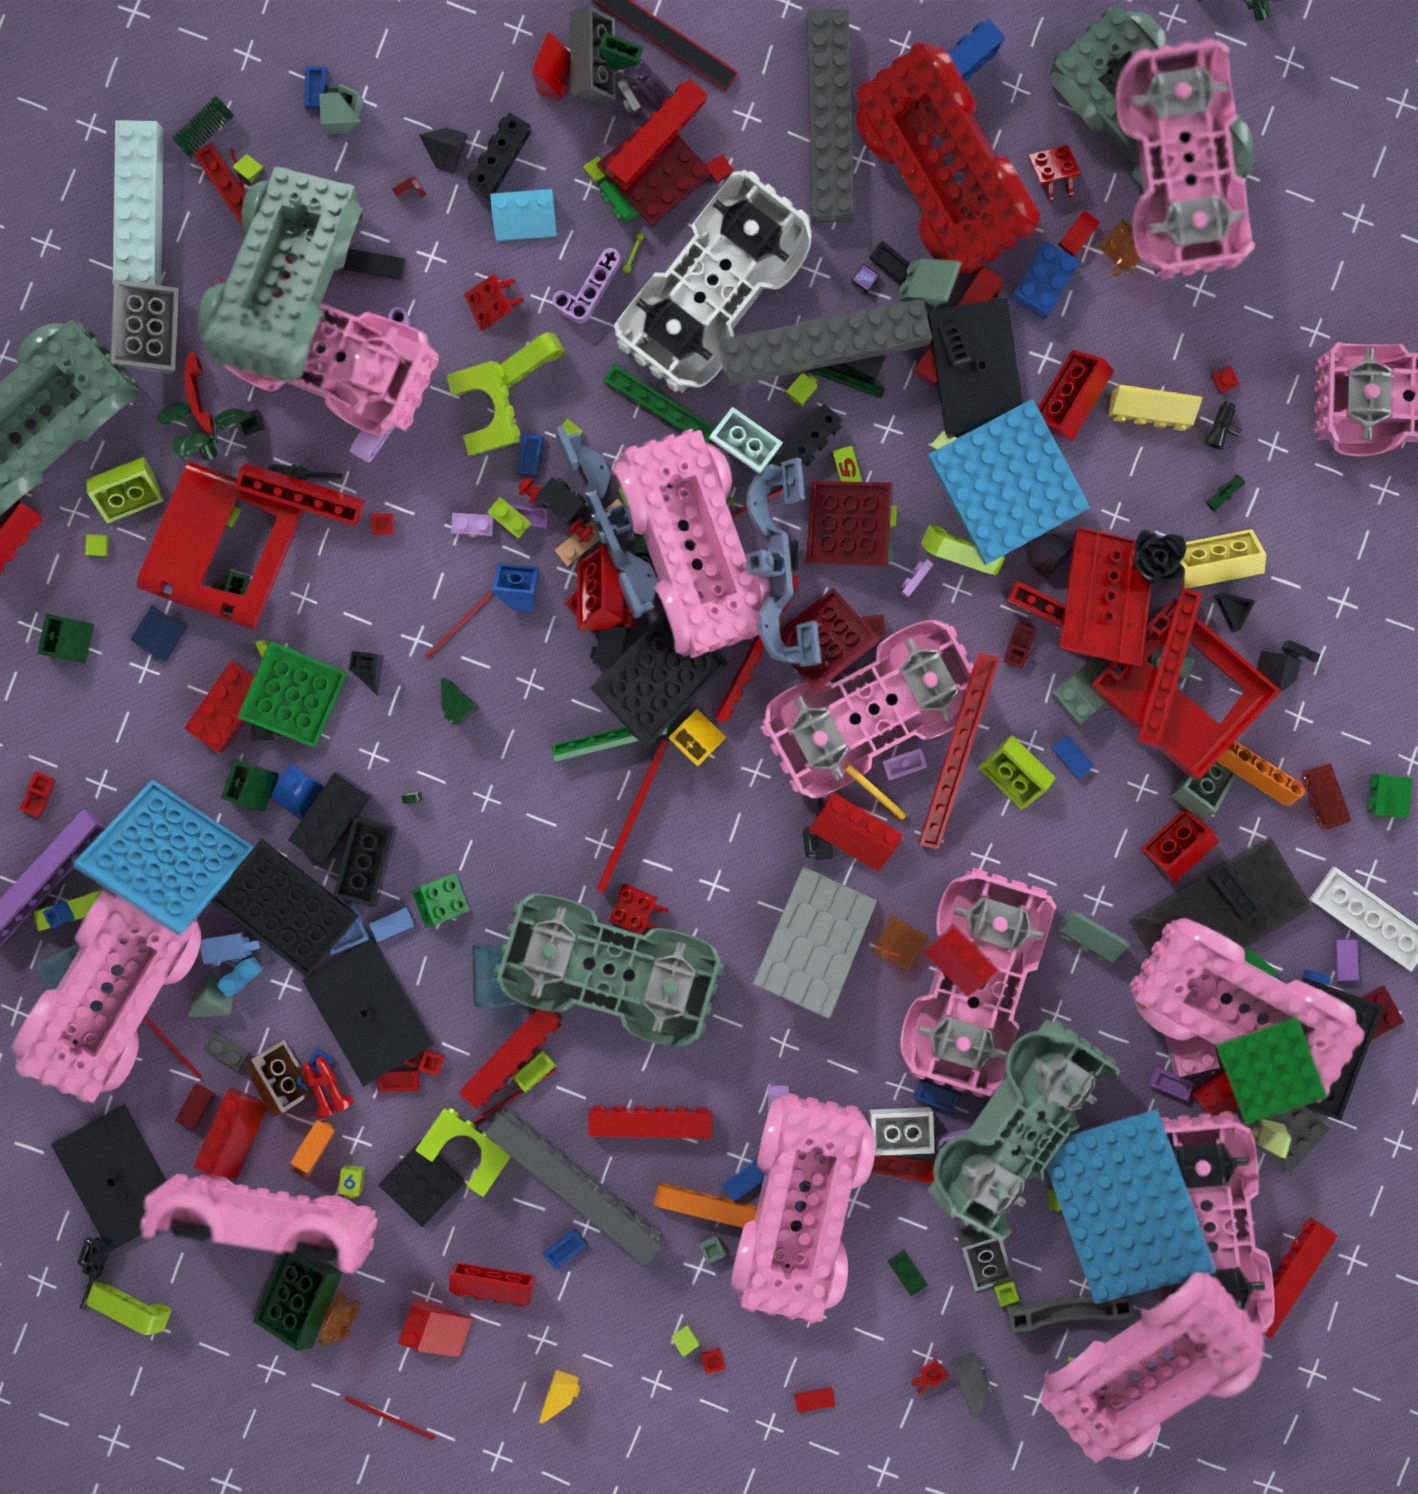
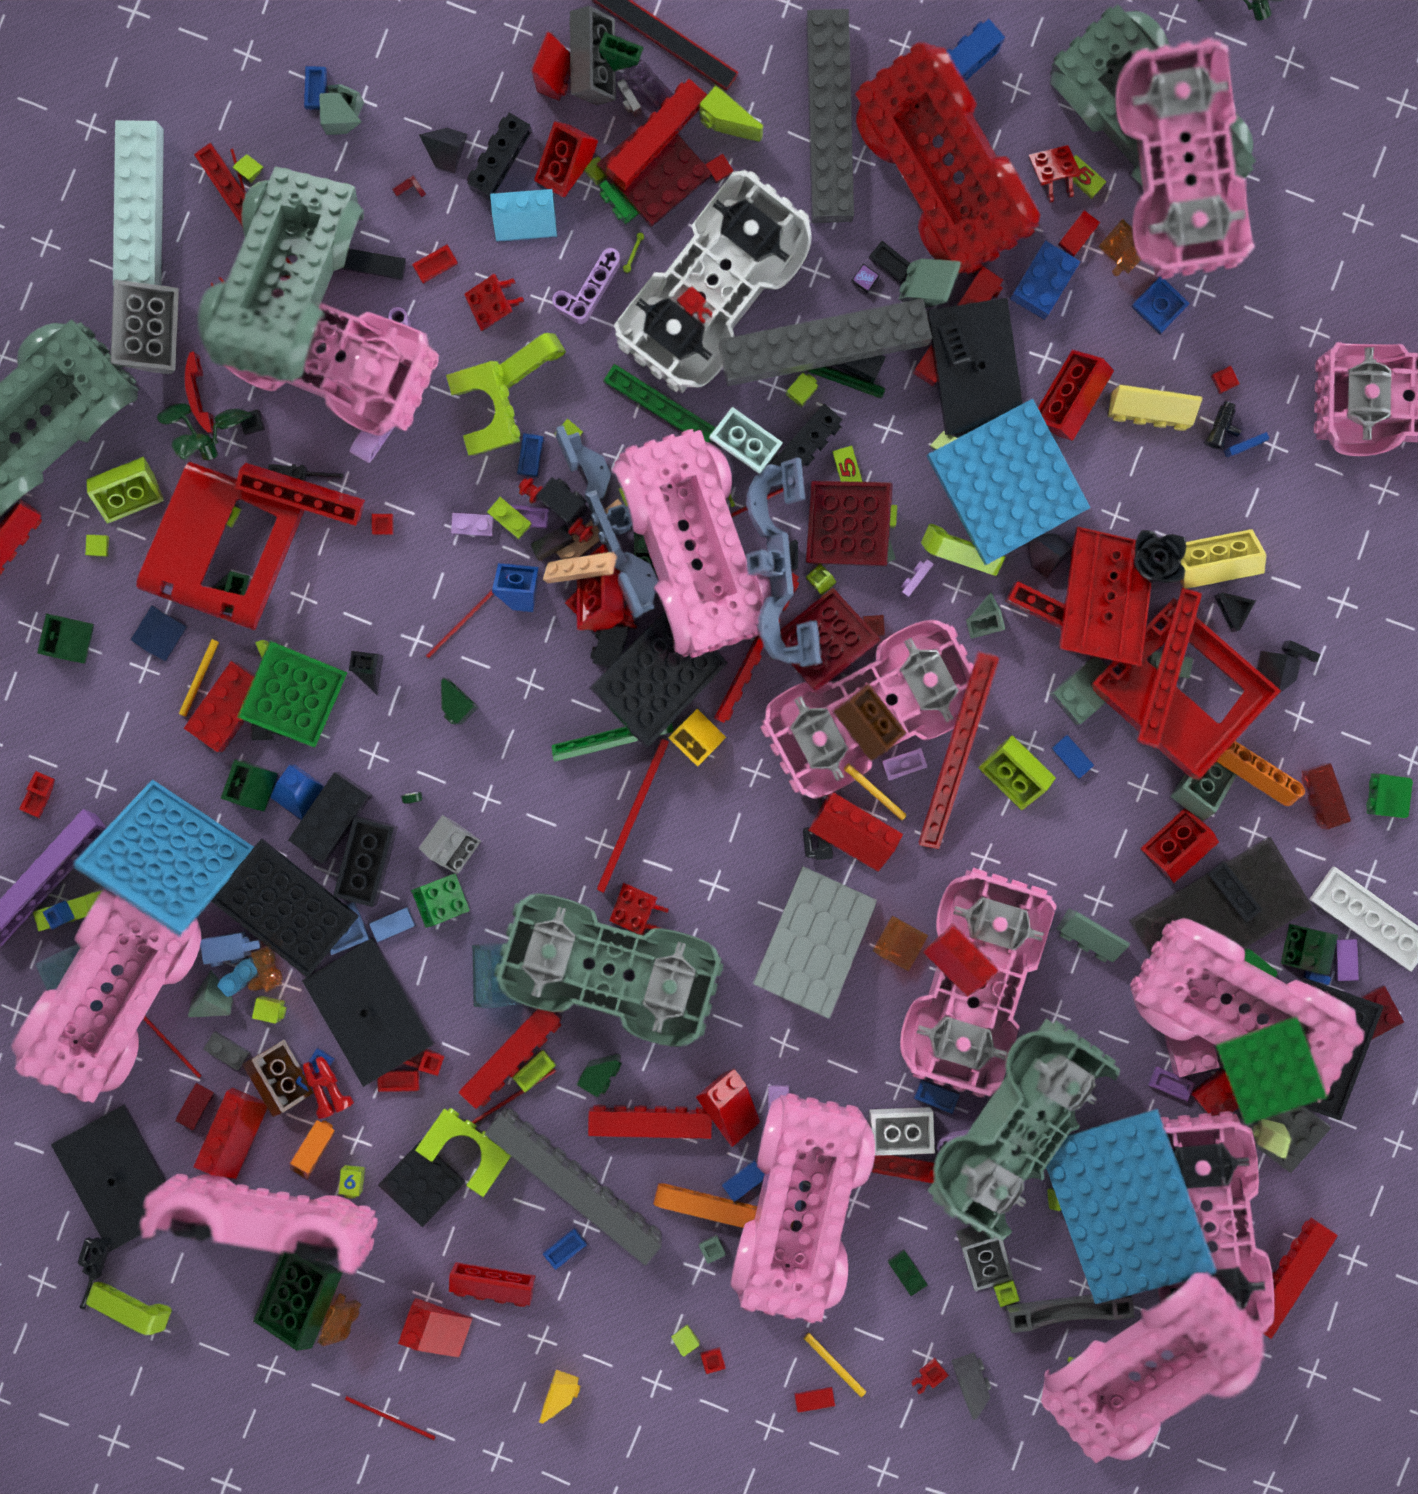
(196, 126): dark green piece -> none
(198, 677): none -> yellow bar
(269, 976): none -> clear orange plate
(269, 1009): none -> lime brick
(435, 263): none -> red tile
(449, 844): none -> light grey slope
(552, 542): none -> black tile
(564, 158): none -> red slope
(580, 567): none -> light nougat plate
(597, 1074): none -> dark green slope
(693, 303): none -> red plate
(728, 117): none -> lime slope
(730, 1106): none -> red slope
(821, 579): none -> lime slope
(834, 1364): none -> yellow bar
(870, 722): none -> reddish brown slope
(985, 619): none -> sand green slope
(1019, 645): dark red slope -> none
(1089, 180): none -> lime tile
(1160, 305): none -> blue tile
(1225, 492): dark green pin -> none
(1246, 445): none -> blue tile
(1309, 949): none -> dark green slope

